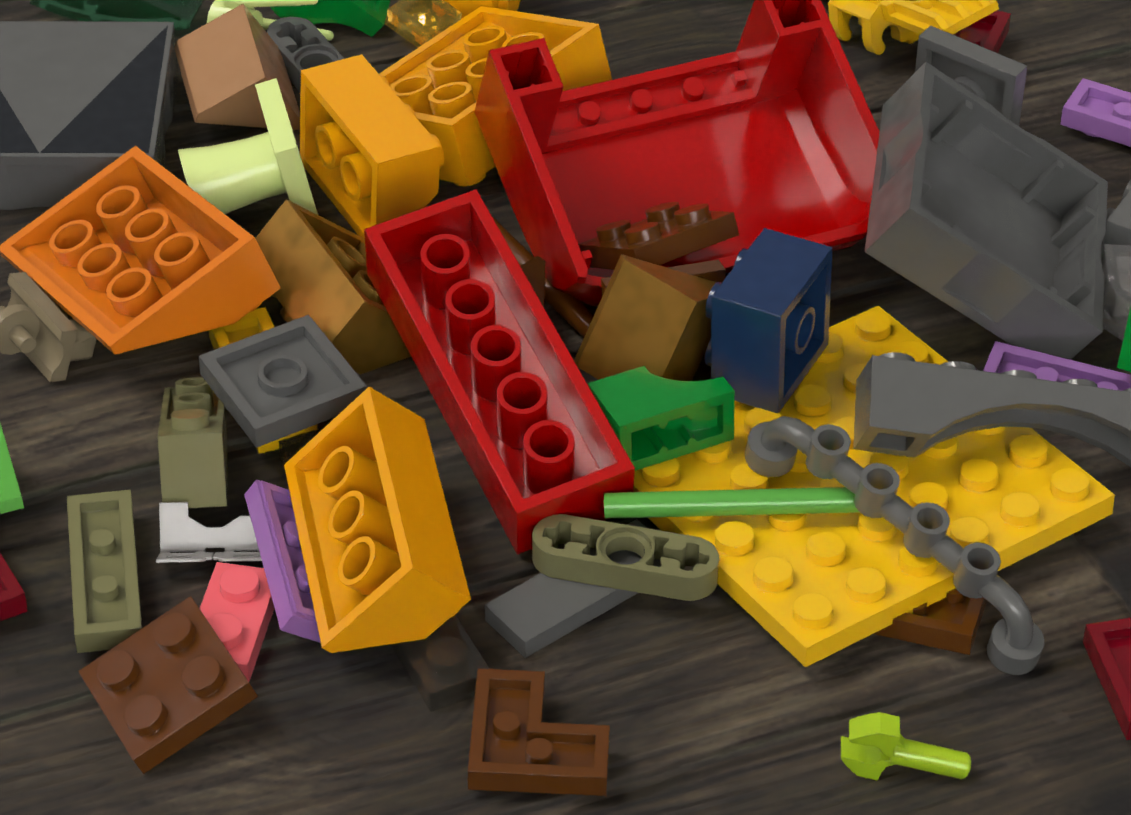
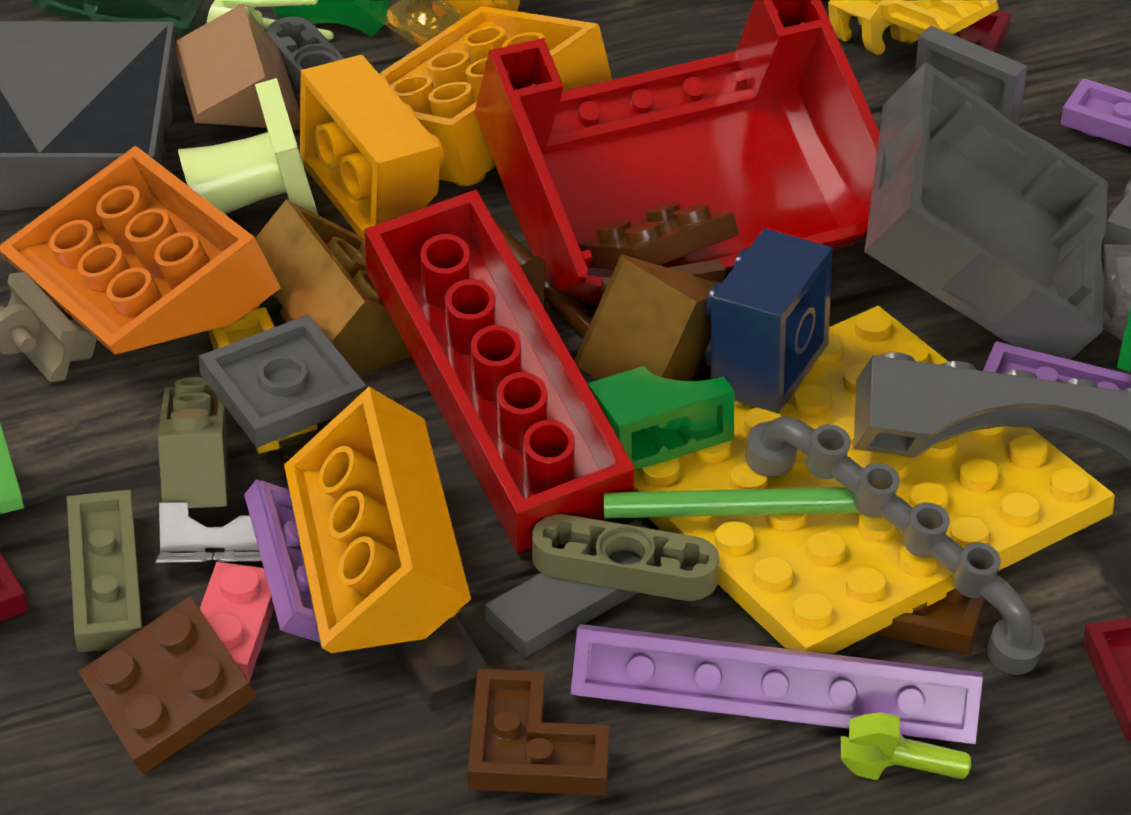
(774, 682): none -> medium lavender plate

